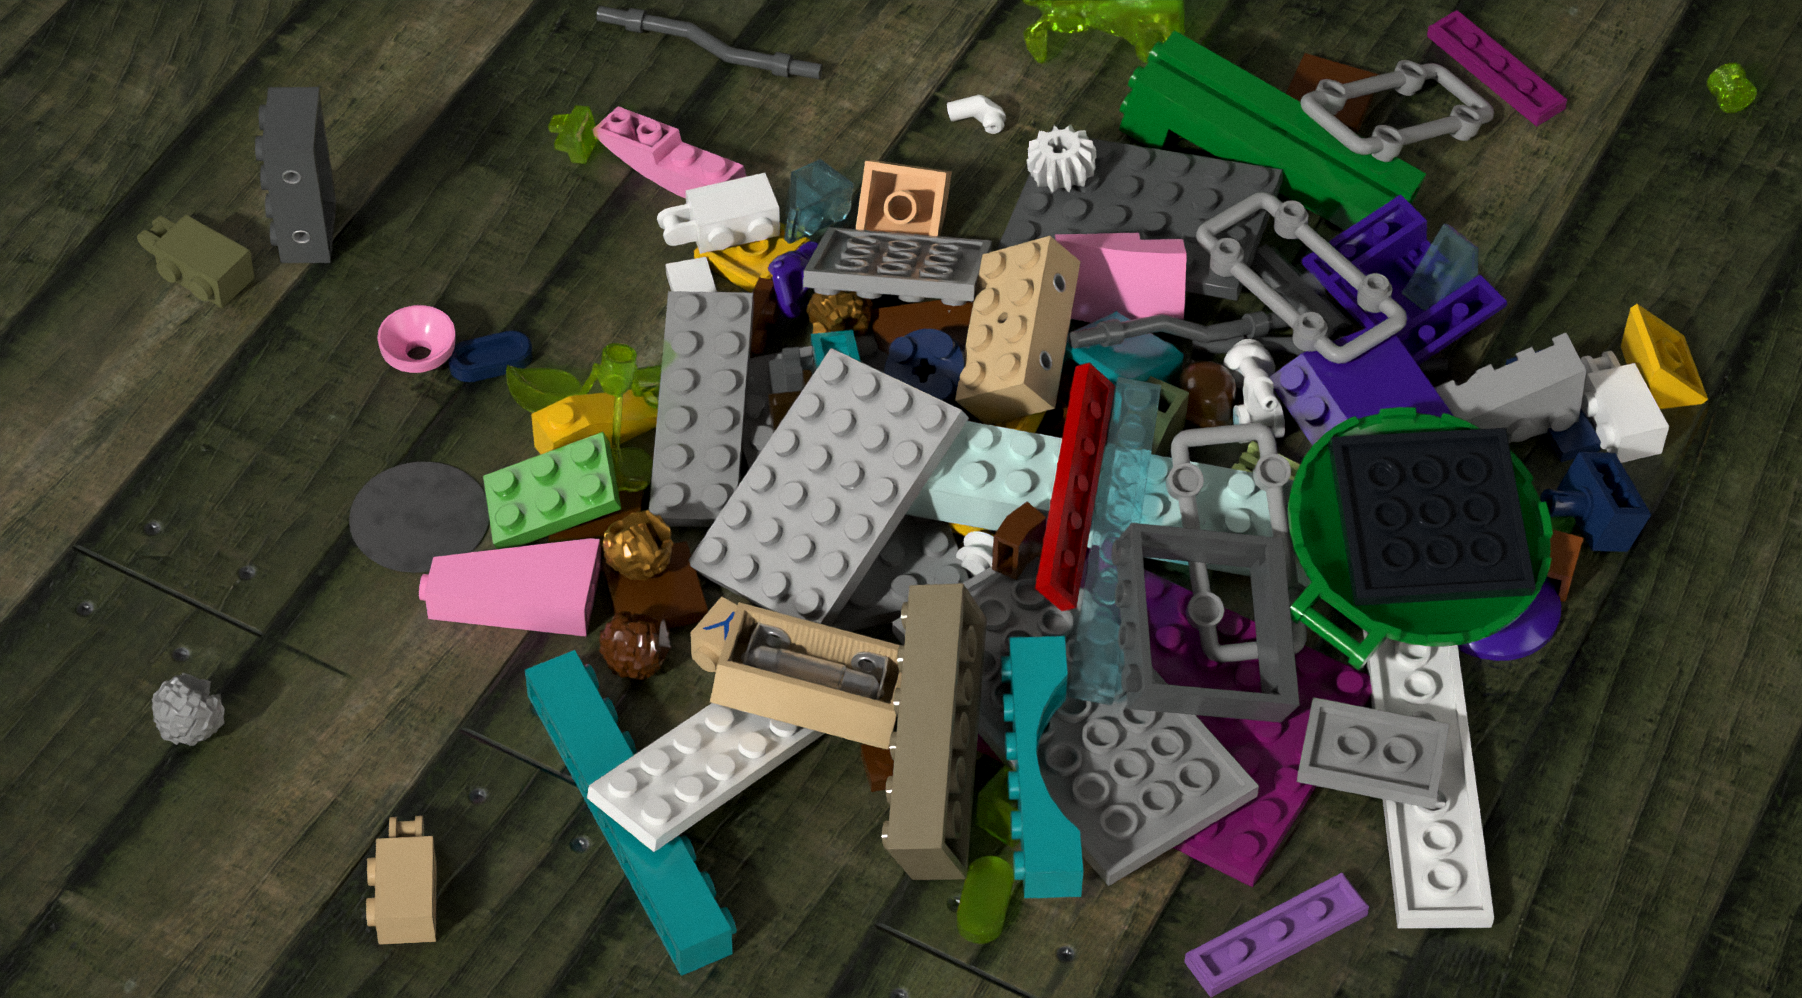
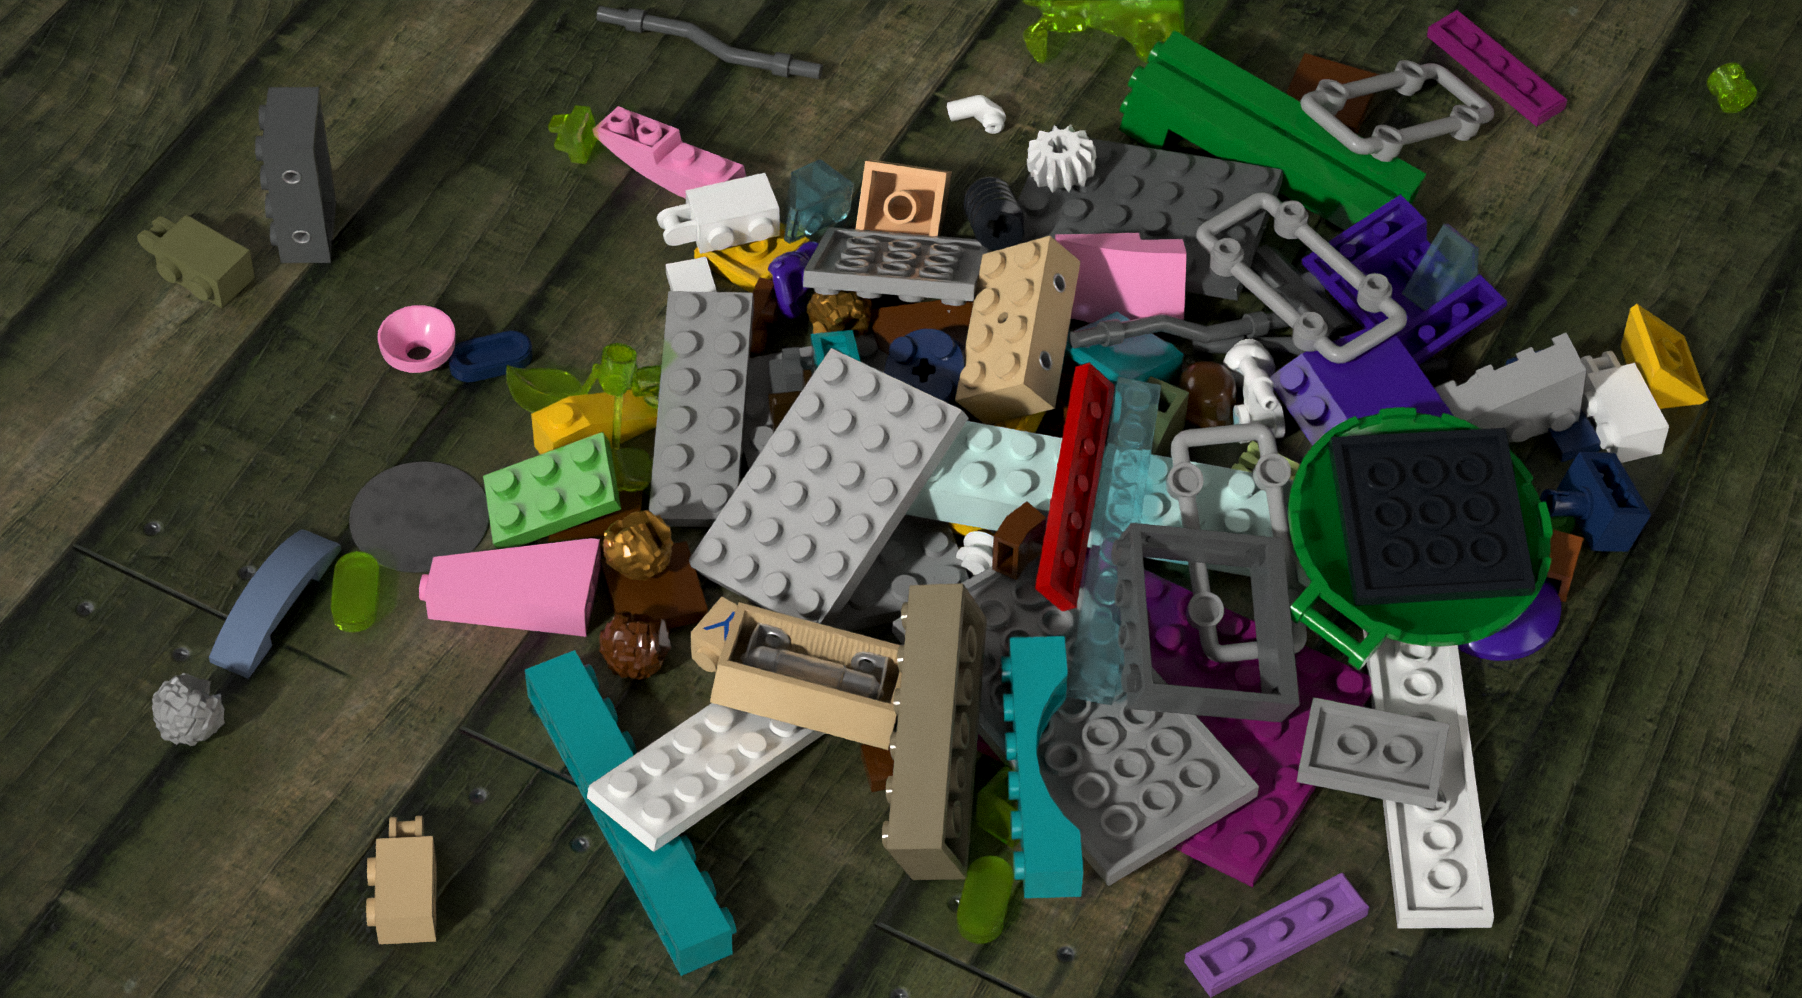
(267, 599): none -> sand blue slope
(355, 592): none -> clear neon green tile
(994, 213): none -> black piece

